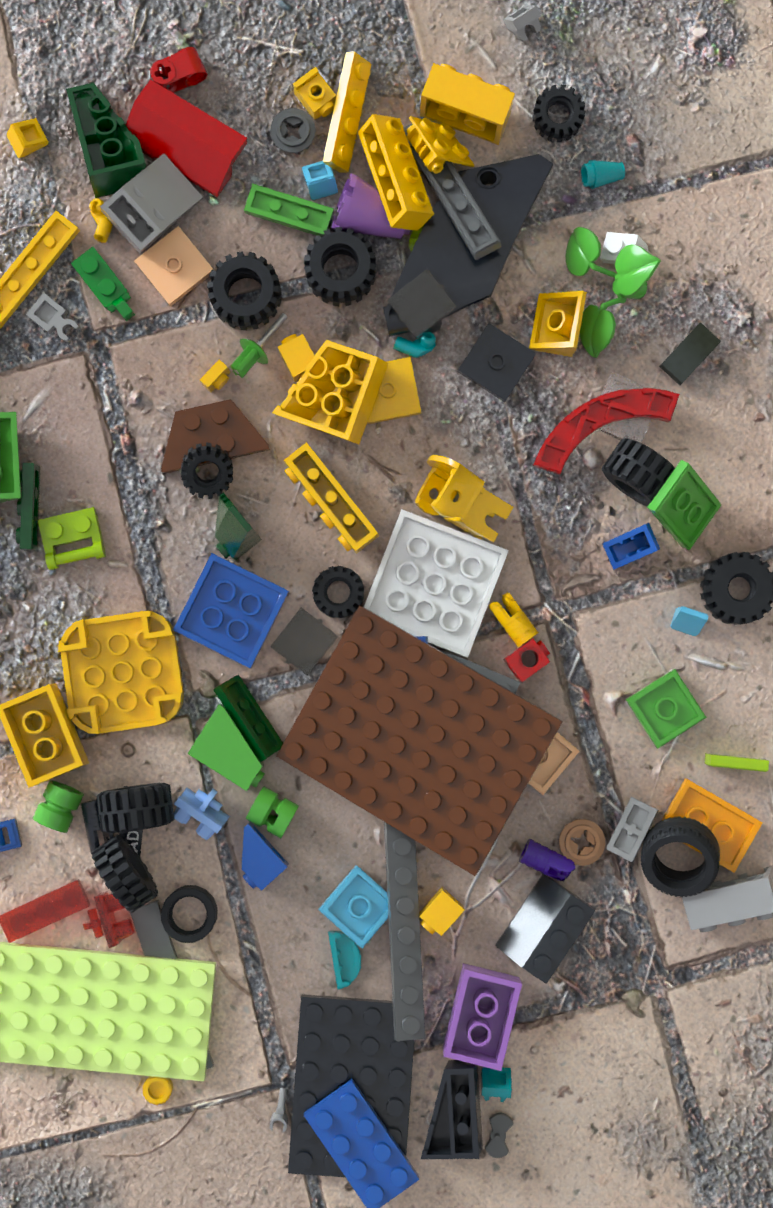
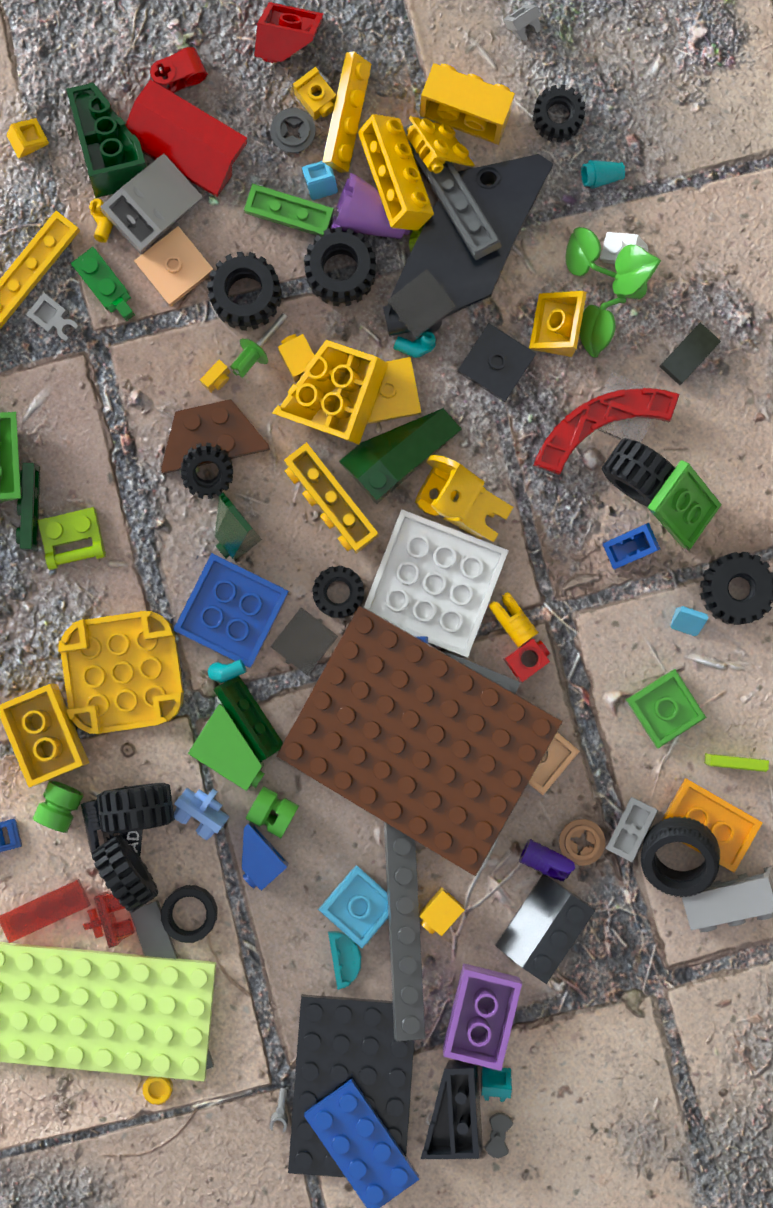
(221, 672): none -> teal arm
(284, 31): none -> red slope
(393, 456): none -> dark green wedge

